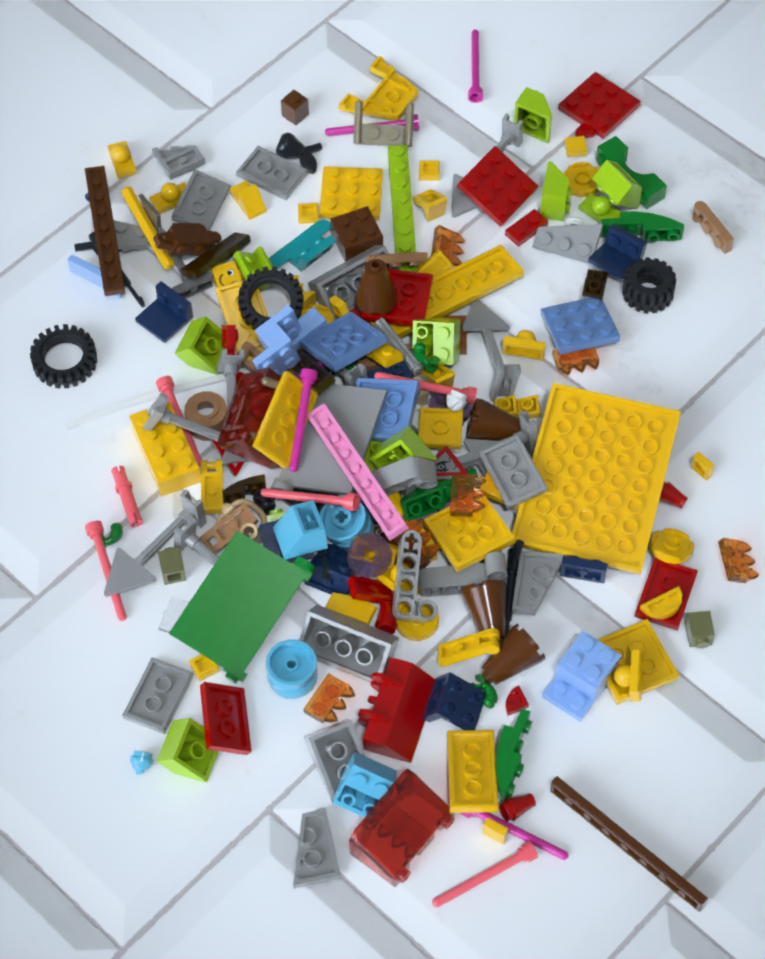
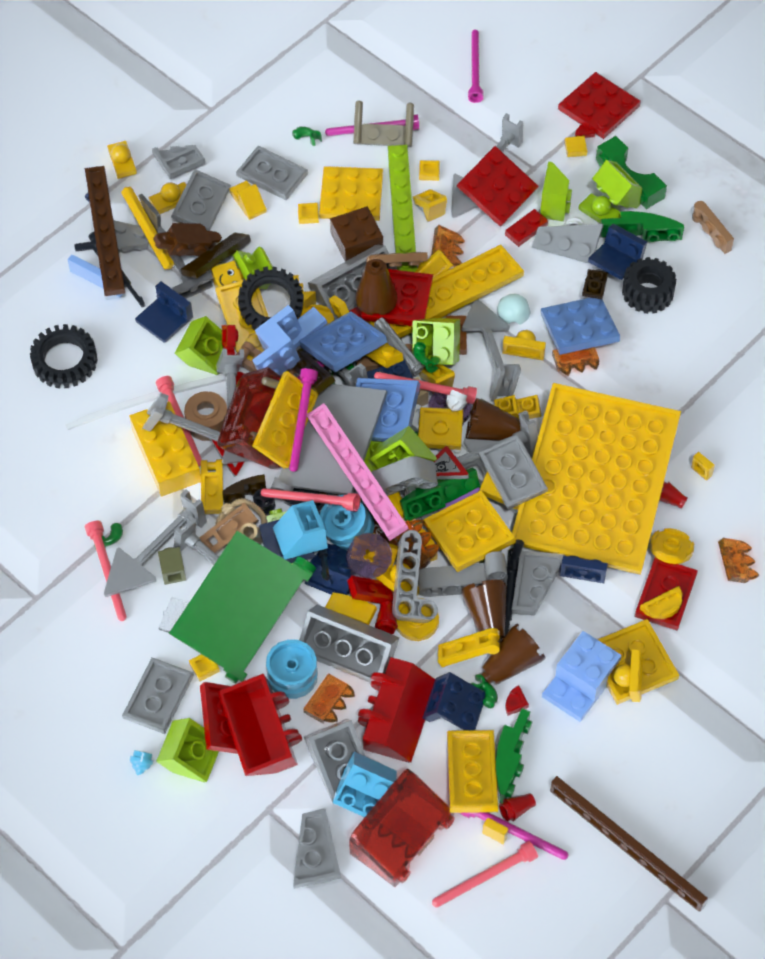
(124, 489): coral pin -> none
(258, 726): none -> red piece
(291, 147): black piece -> none
(294, 107): brick -> none
(303, 131): none -> green arm
(306, 247): teal plate -> none
(388, 98): yellow wing -> none
(465, 495): clear orange plate -> none
(513, 309): none -> light aqua hair
(535, 113): lime slope -> none
(580, 179): yellow tile -> none
(699, 629): olive brick -> none

